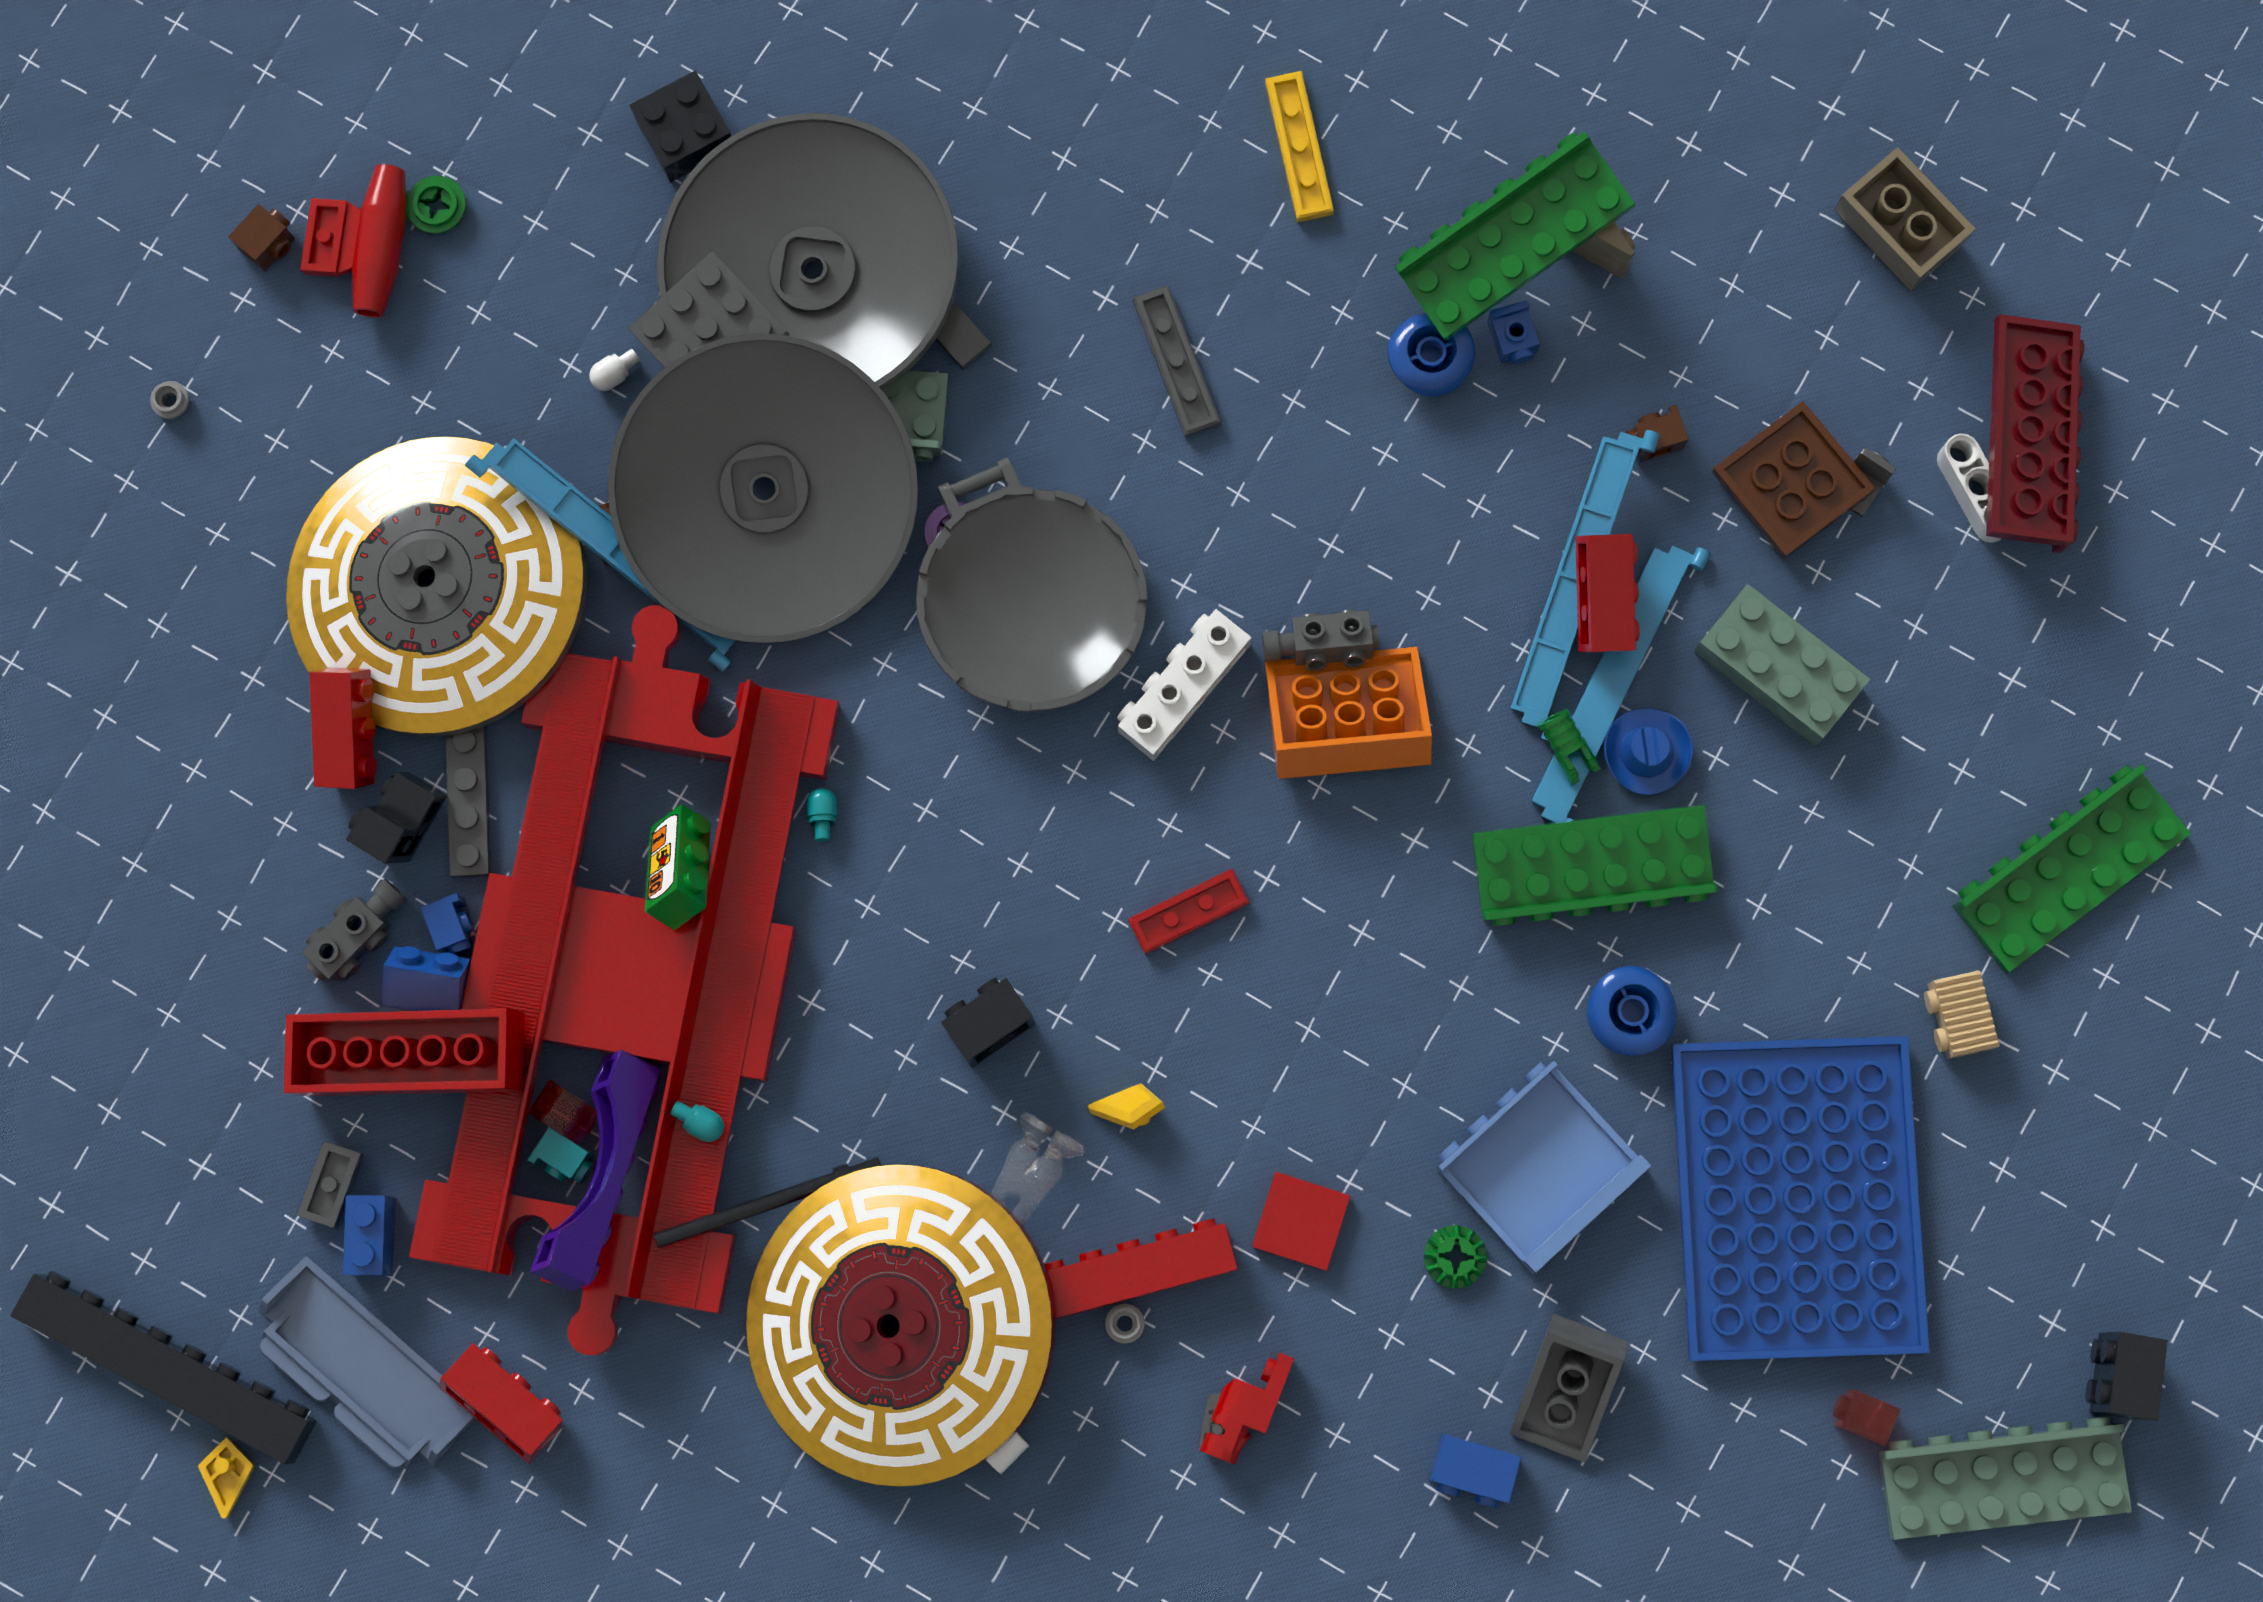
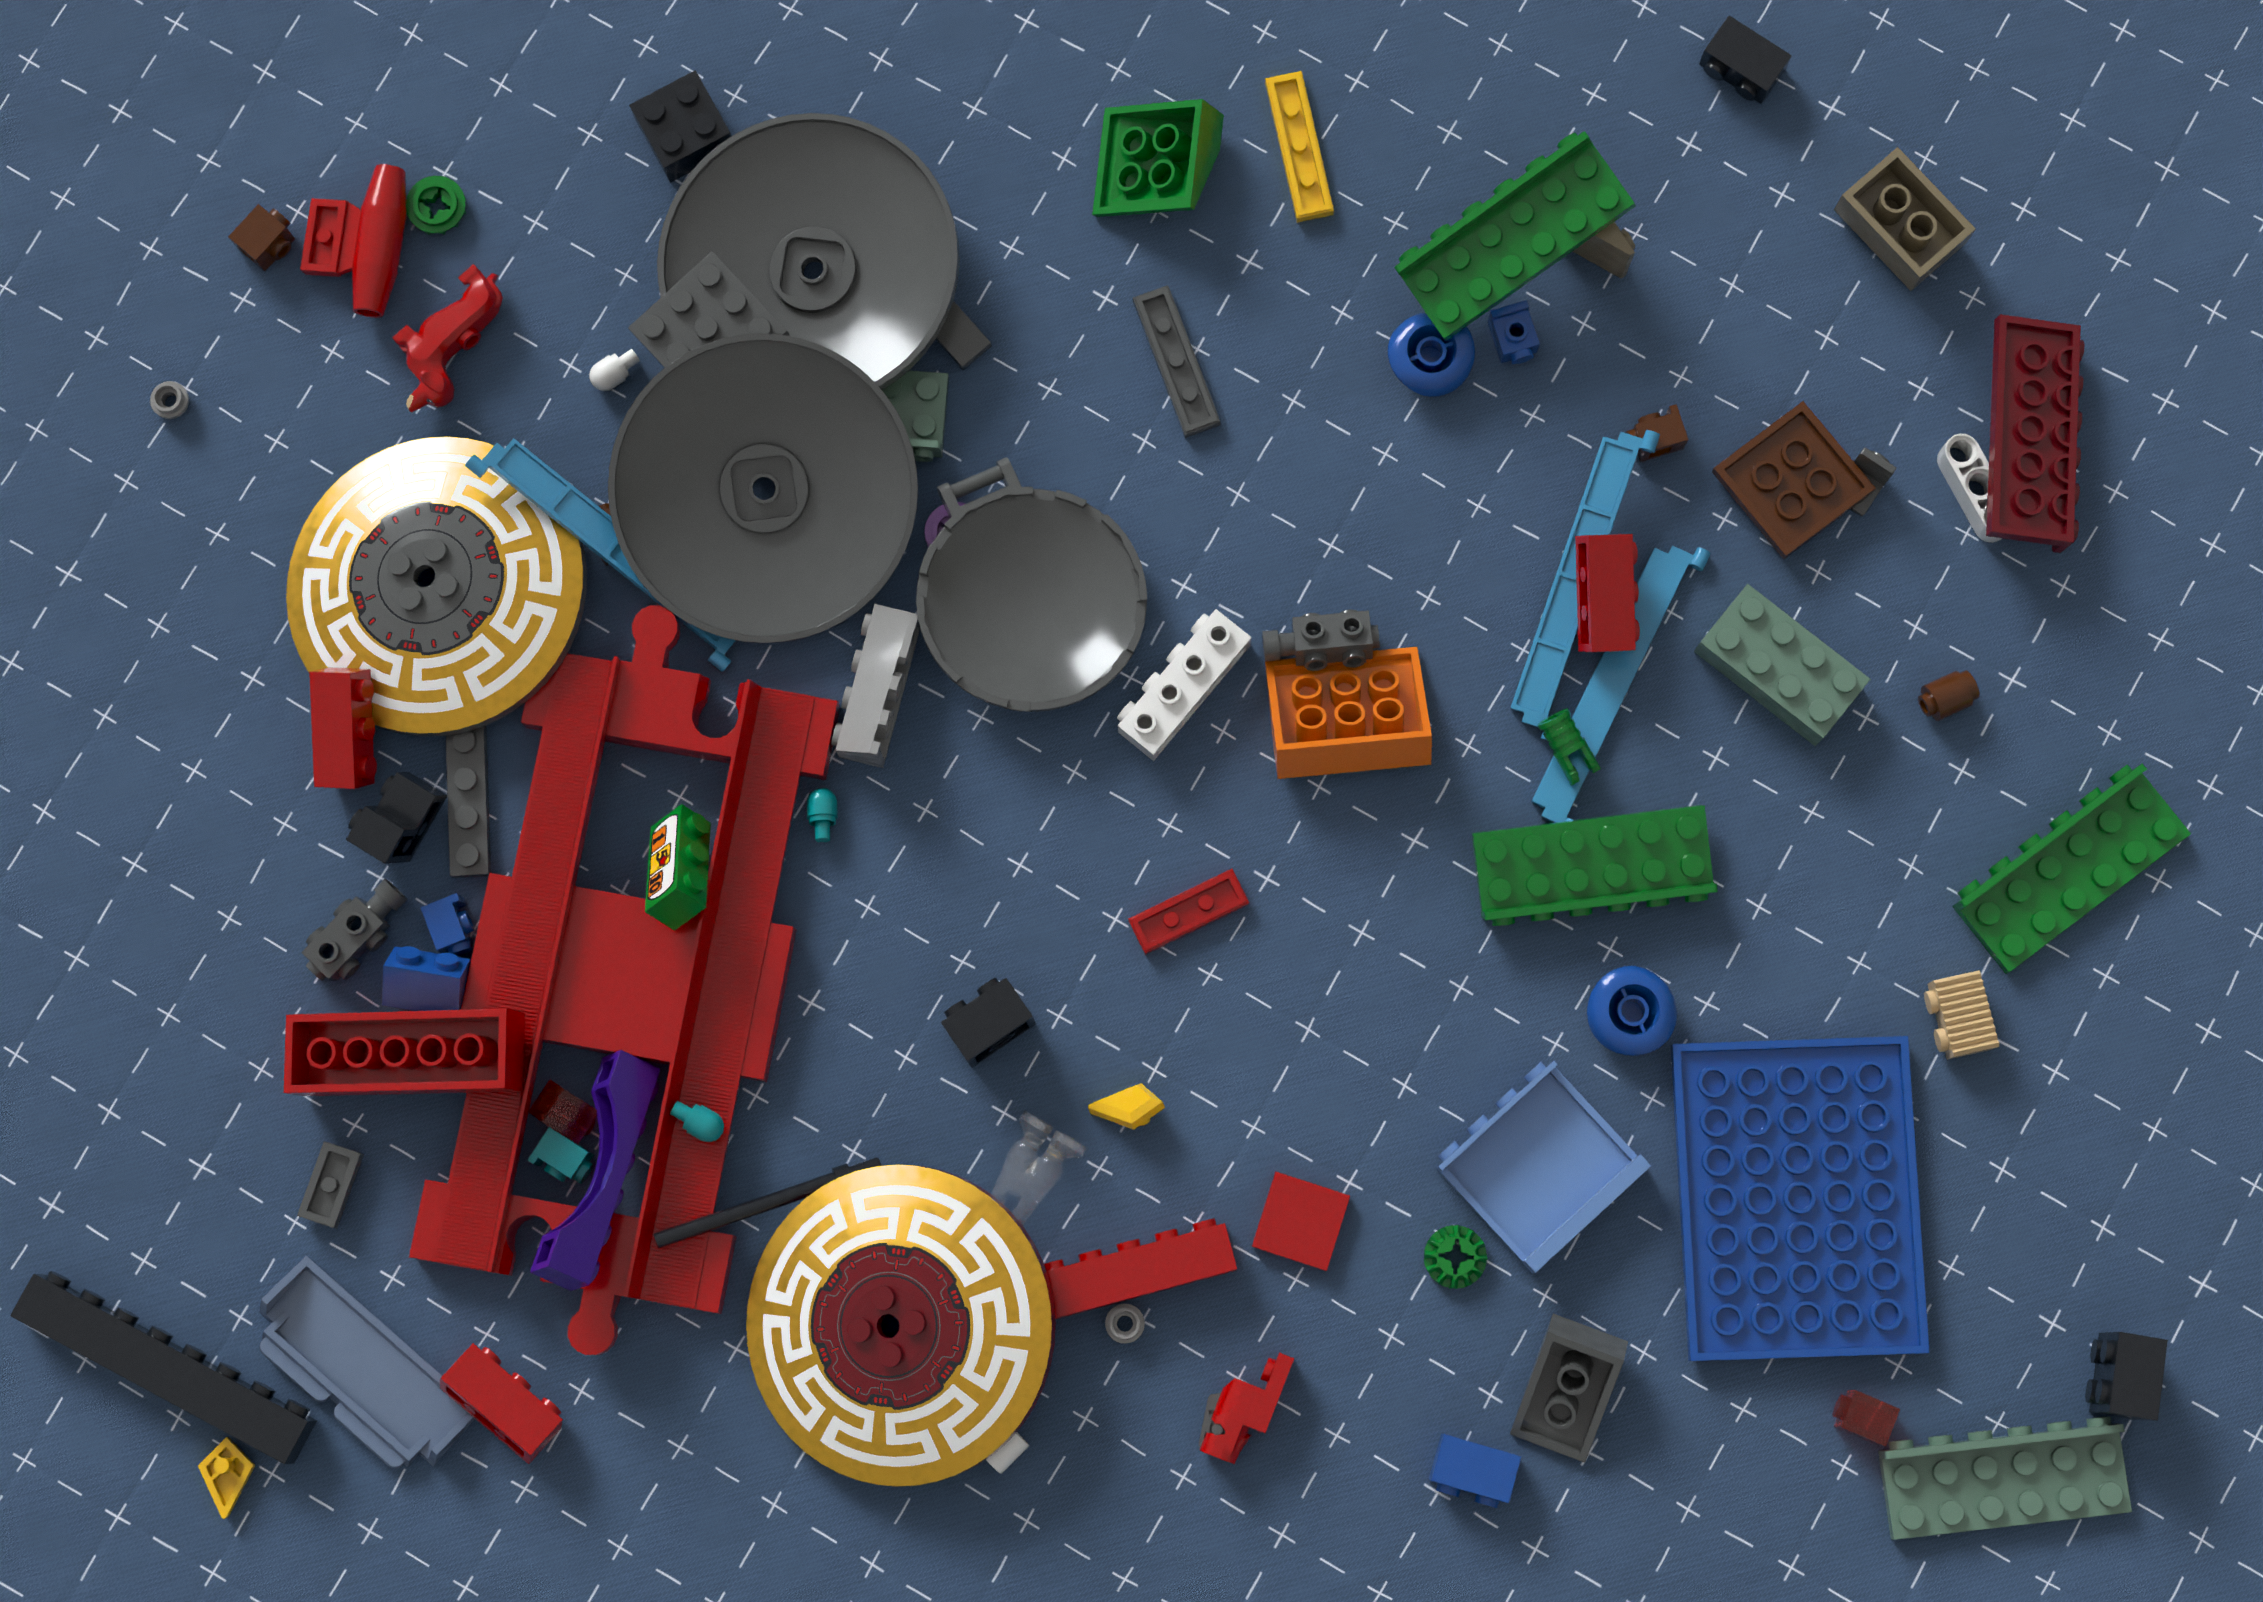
(369, 1235): blue brick -> none
(446, 334): none -> red animal
(877, 686): none -> light grey wedge
(1156, 157): none -> green slope
(1648, 750): blue hat -> none
(1744, 60): none -> black brick
(1948, 695): none -> reddish brown brick

